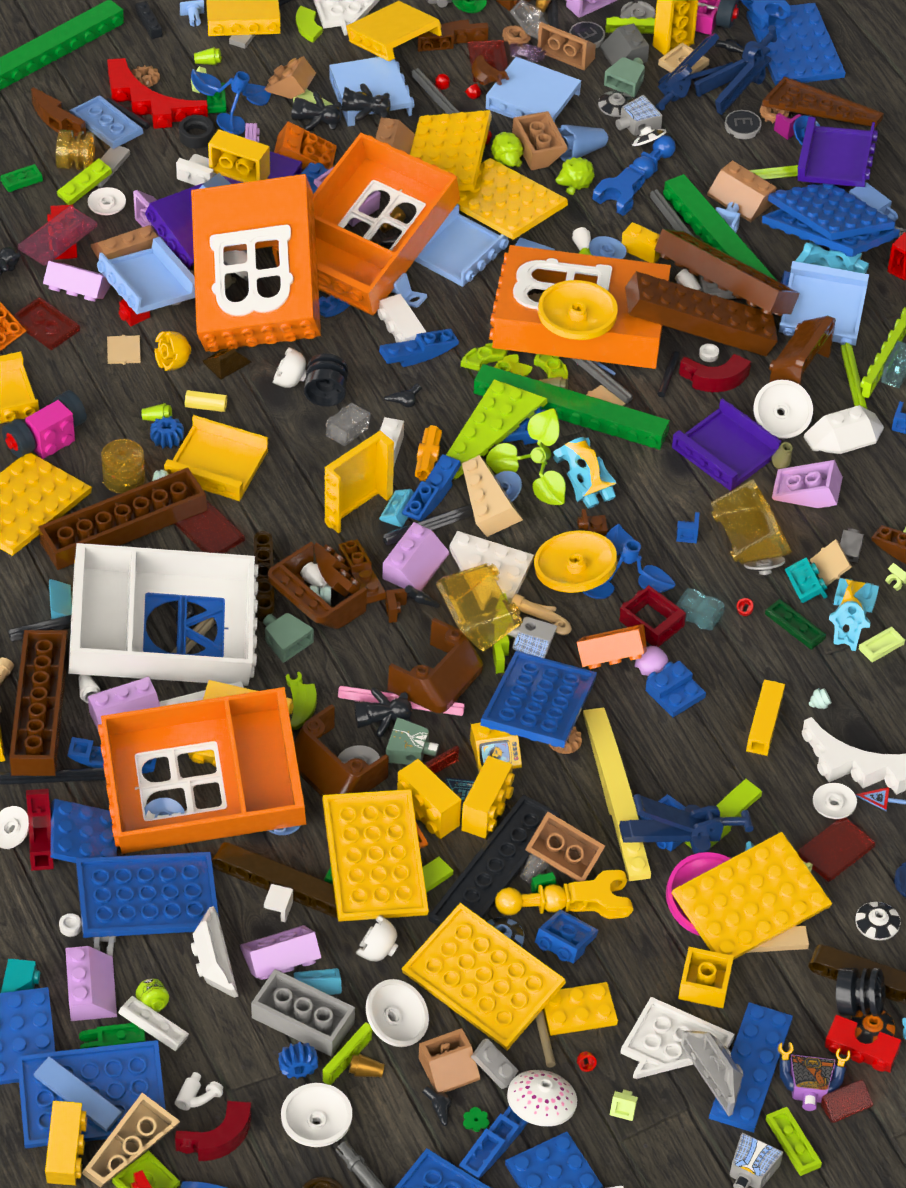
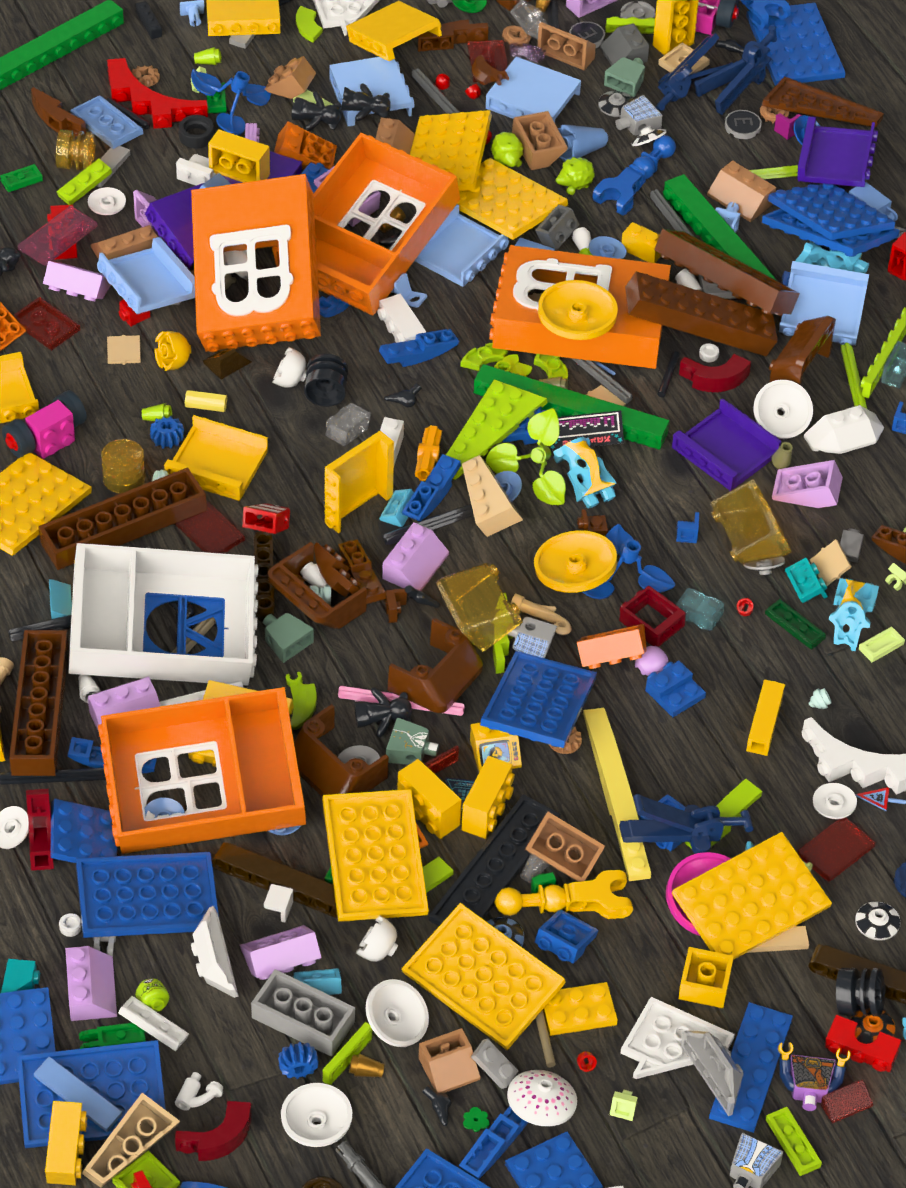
(273, 518): none -> red torso
(512, 563): white wing -> none
(557, 227): none -> dark grey brick
(600, 428): none -> black sticker

